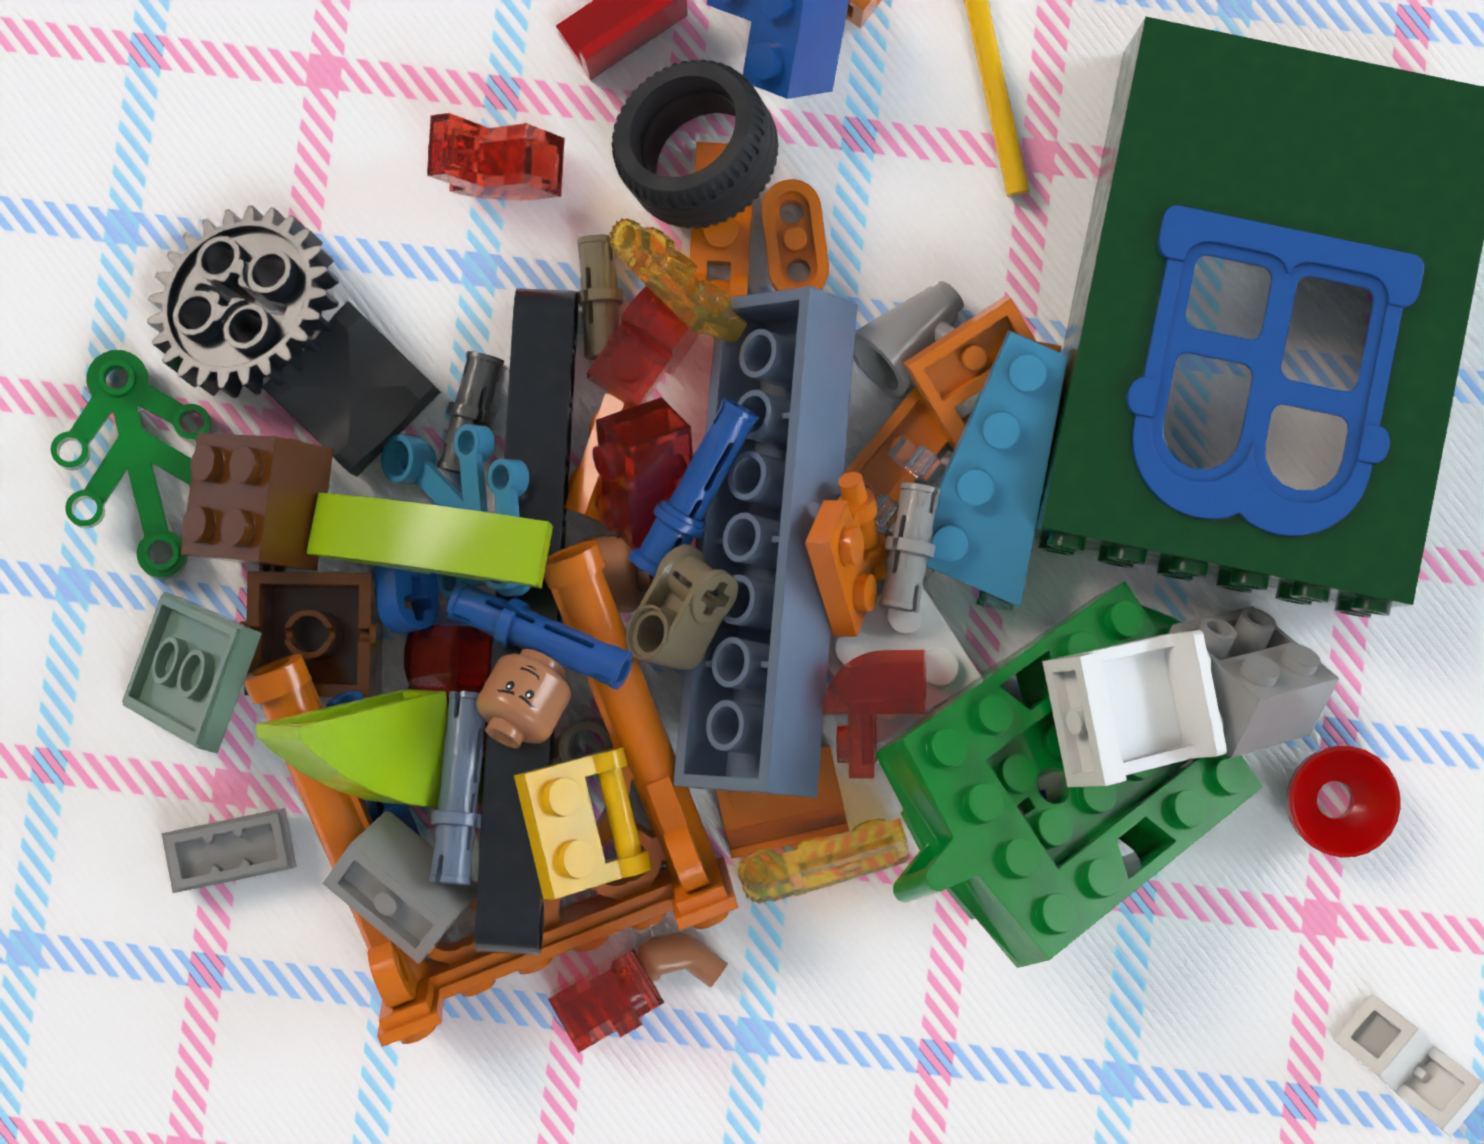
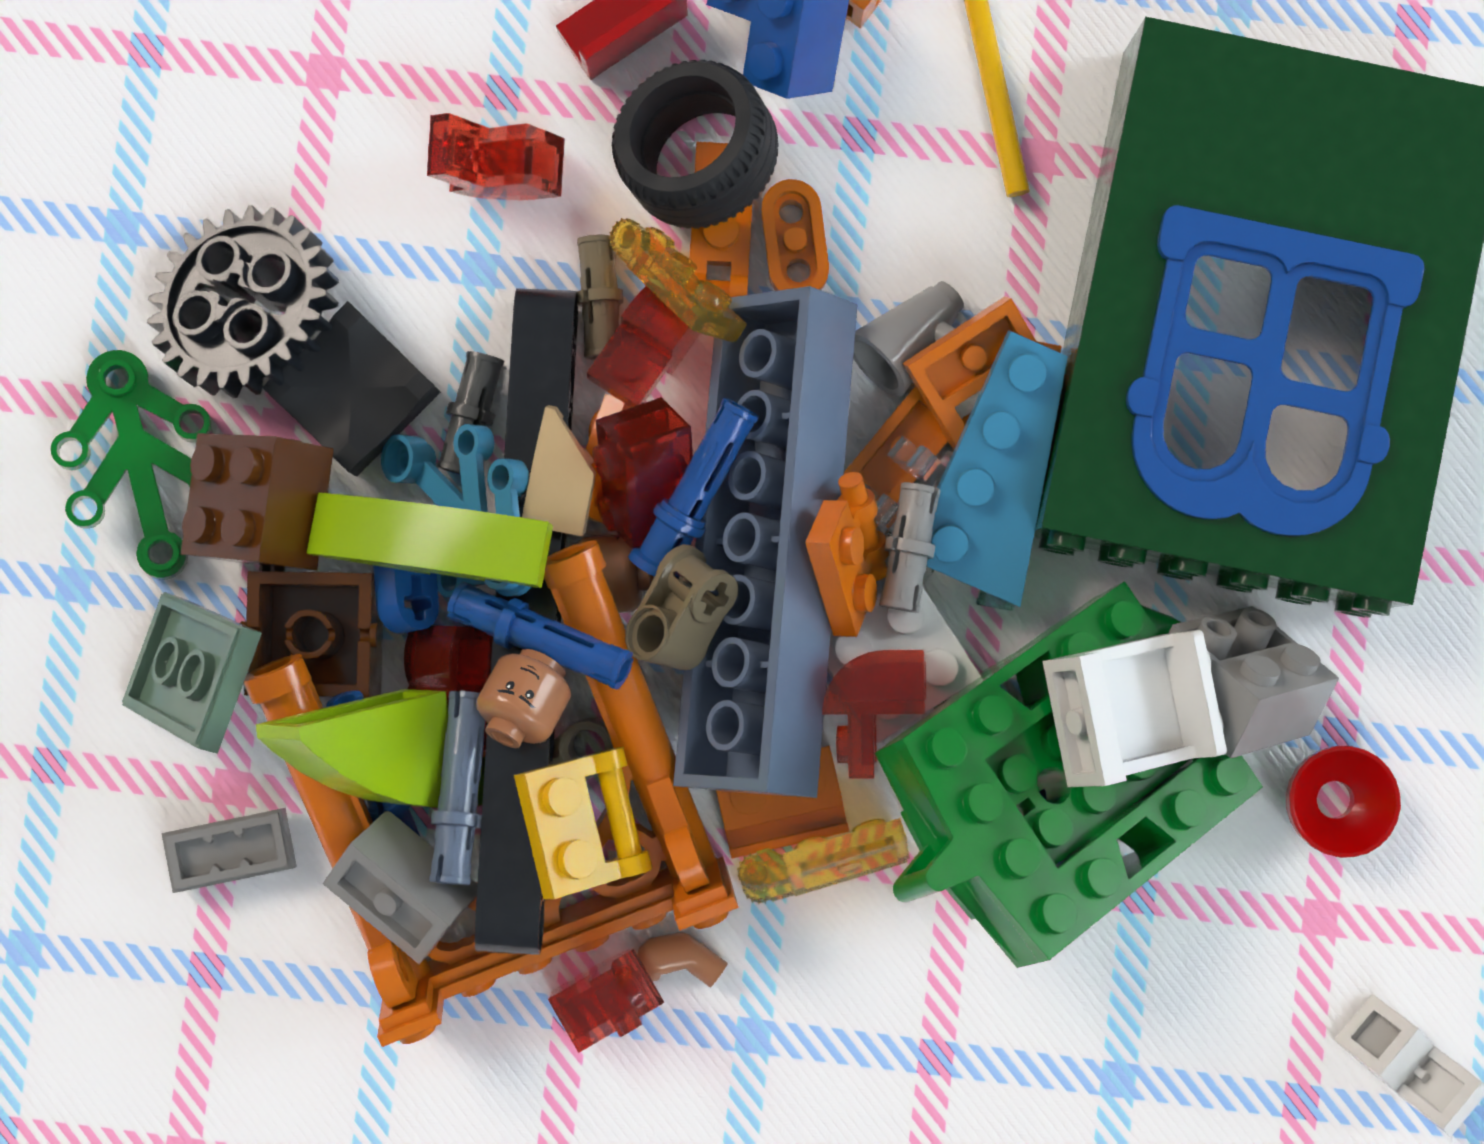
(559, 477): none -> tan slope

